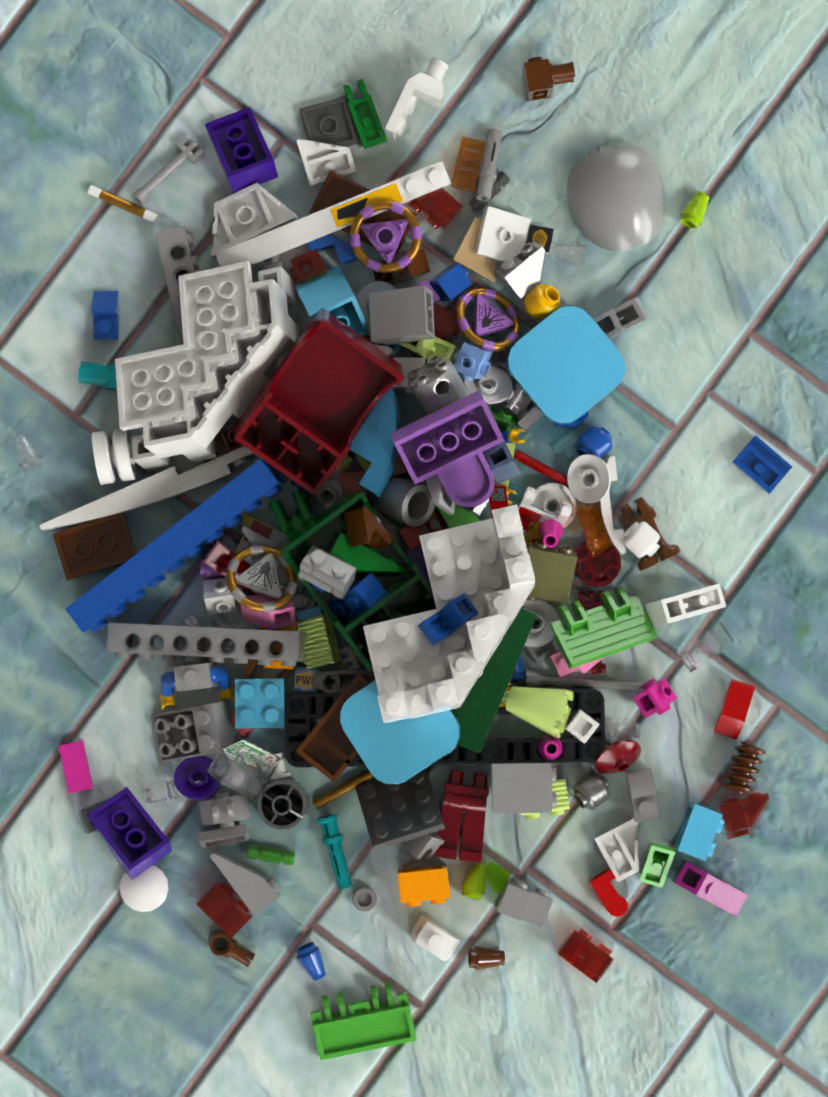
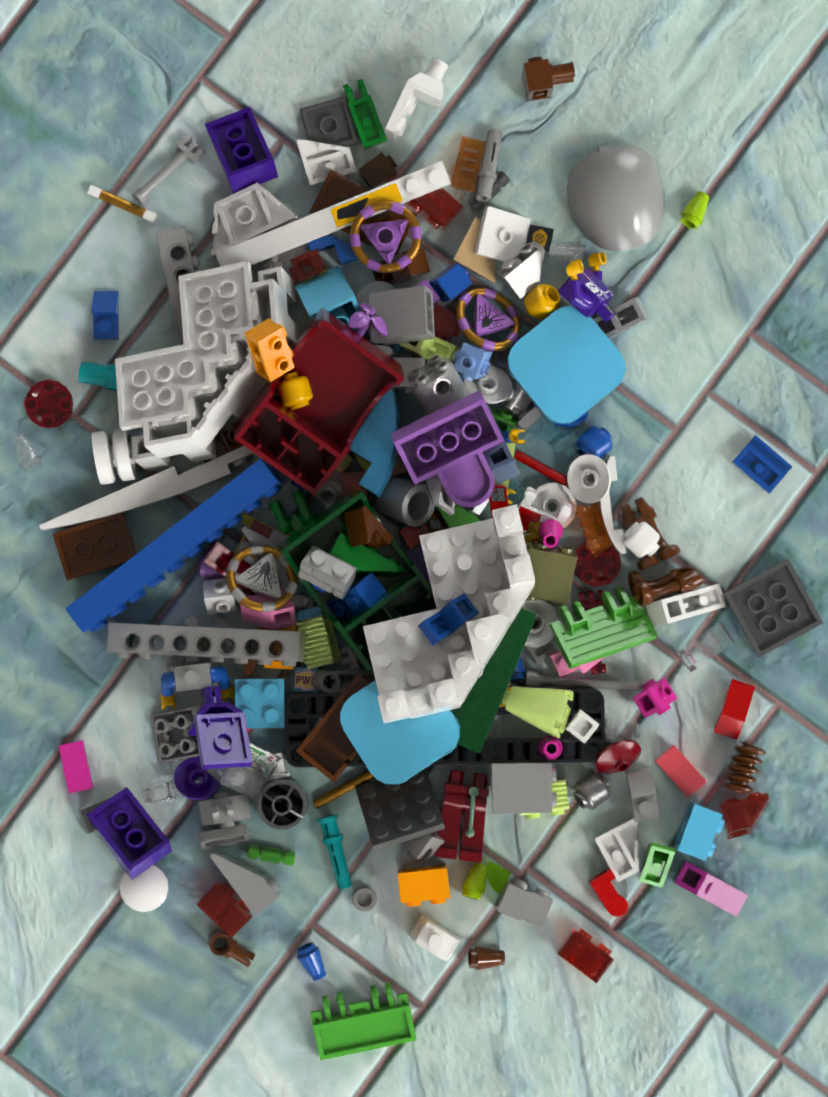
(48, 404): none -> dark red dish
(220, 733): none -> plate
(269, 349): none -> light orange brick
(295, 391): none -> yellow head
(362, 321): none -> medium lavender plant
(378, 170): none -> dark brown brick
(473, 791): none -> sand green hinge
(586, 290): none -> dark purple torso
(678, 581): none -> reddish brown piece
(680, 771): none -> coral slope
(773, 608): none -> dark grey plate

